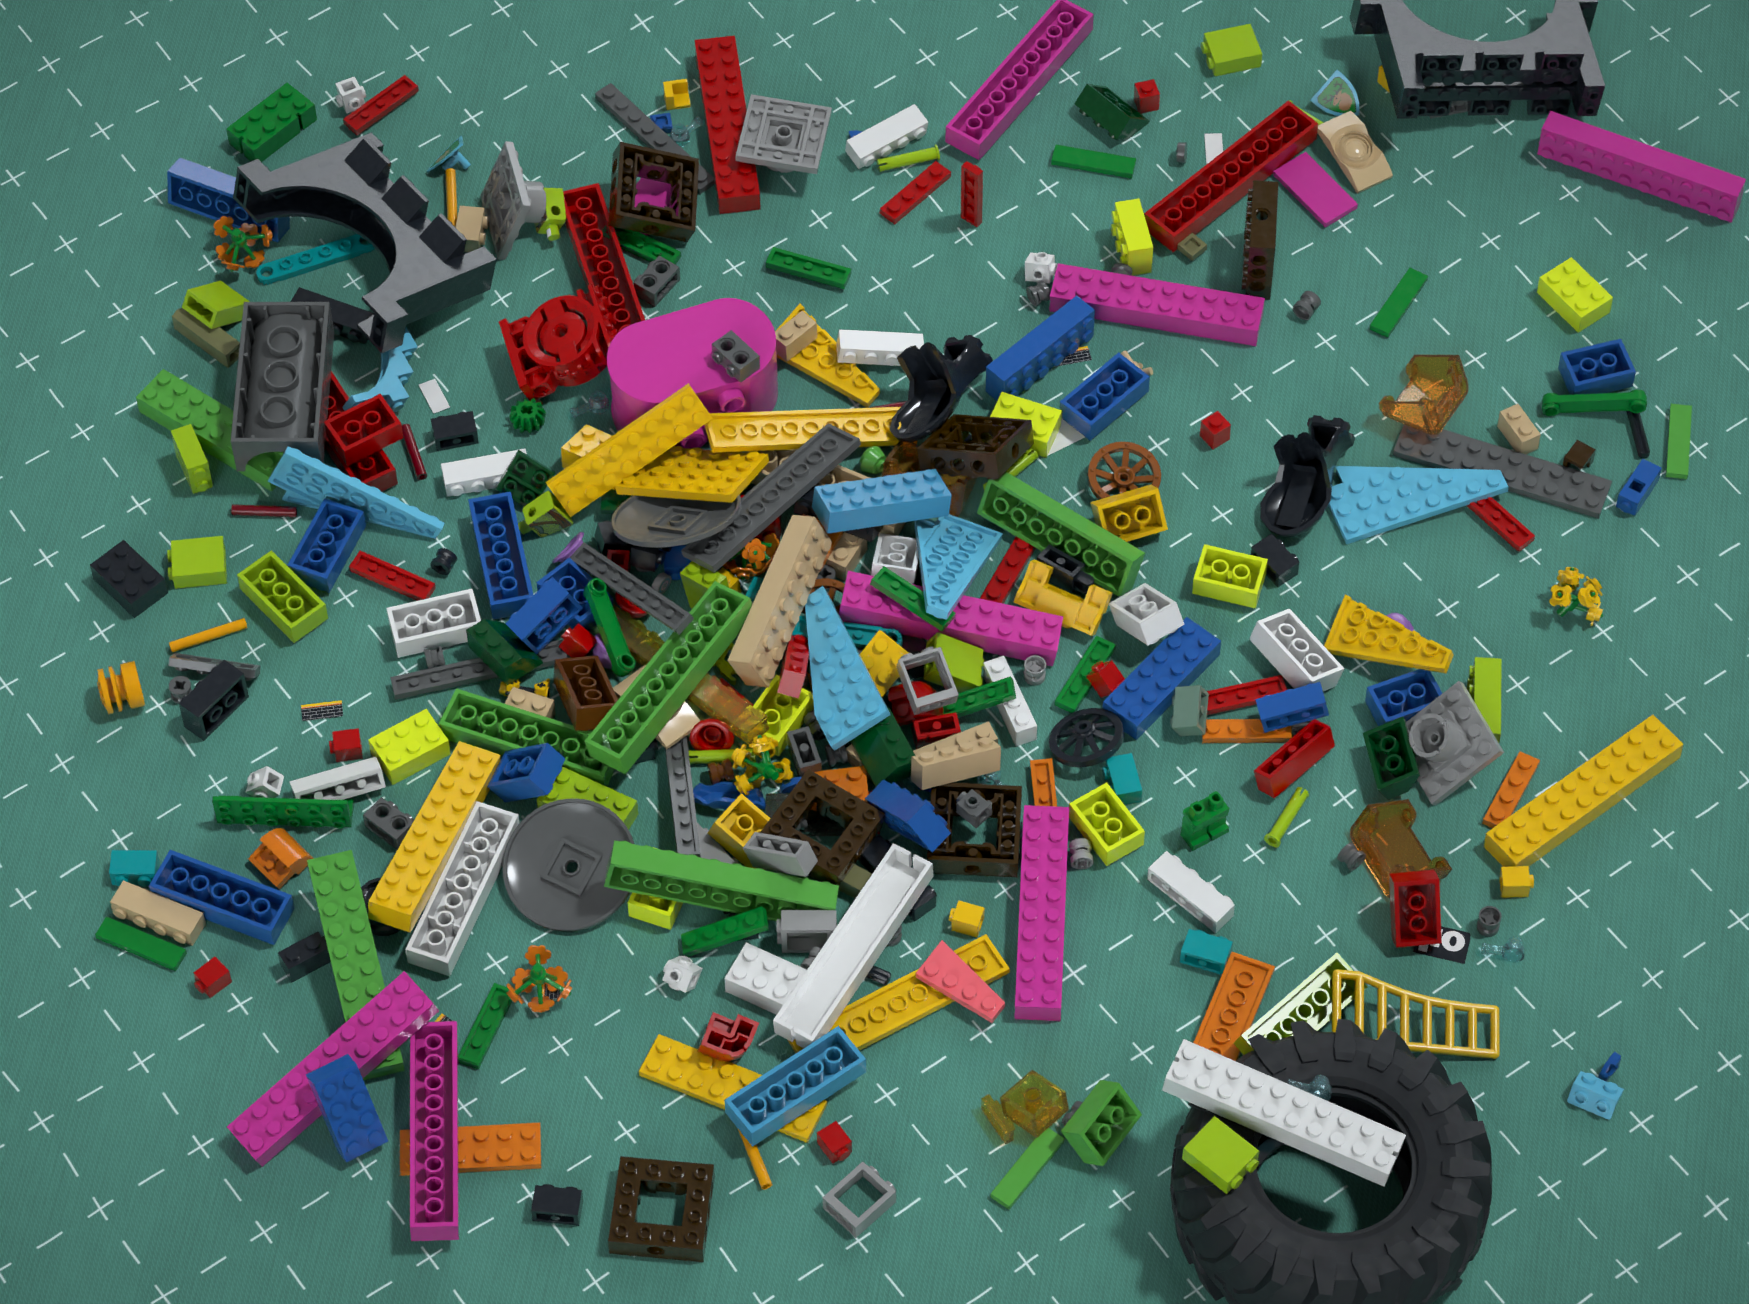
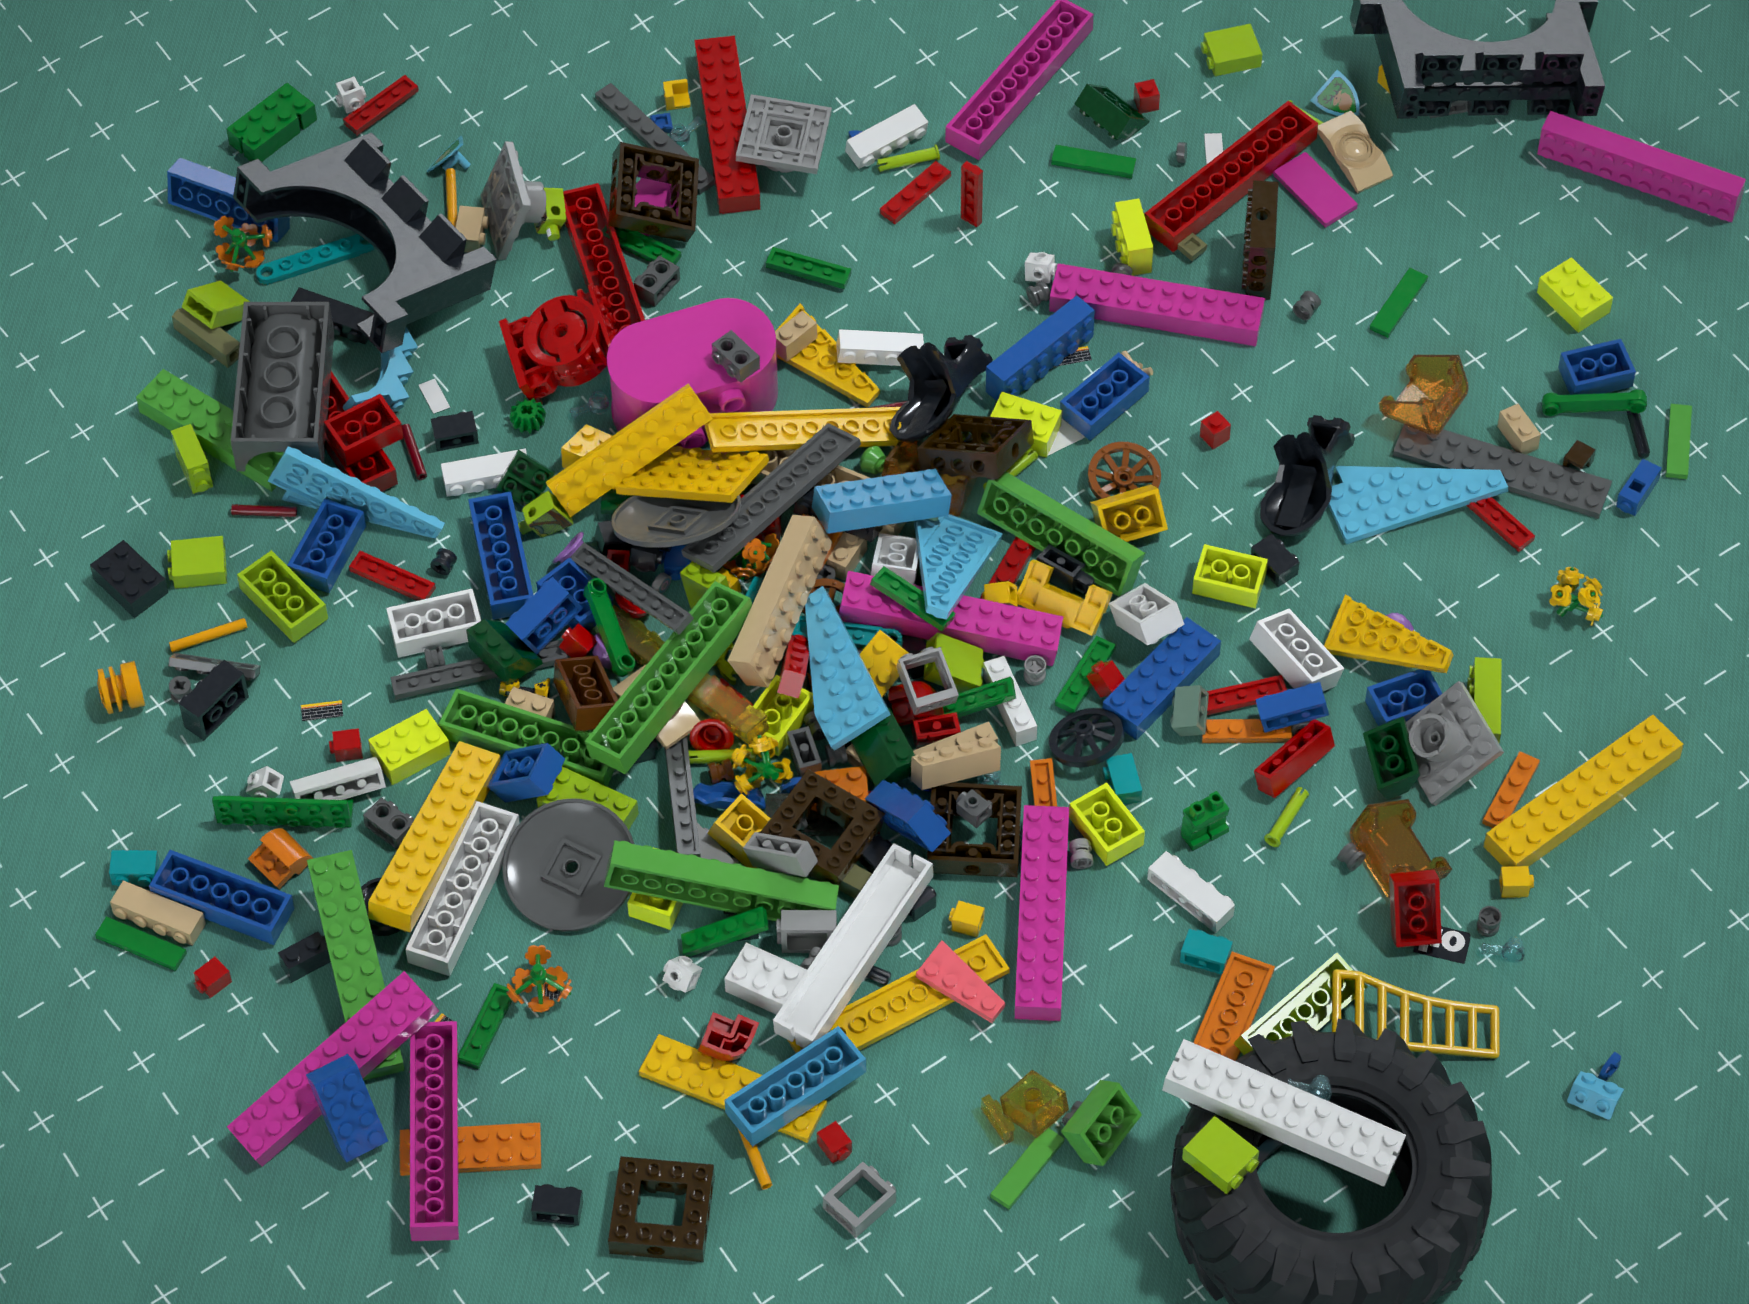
(1001, 592): none -> yellow brick

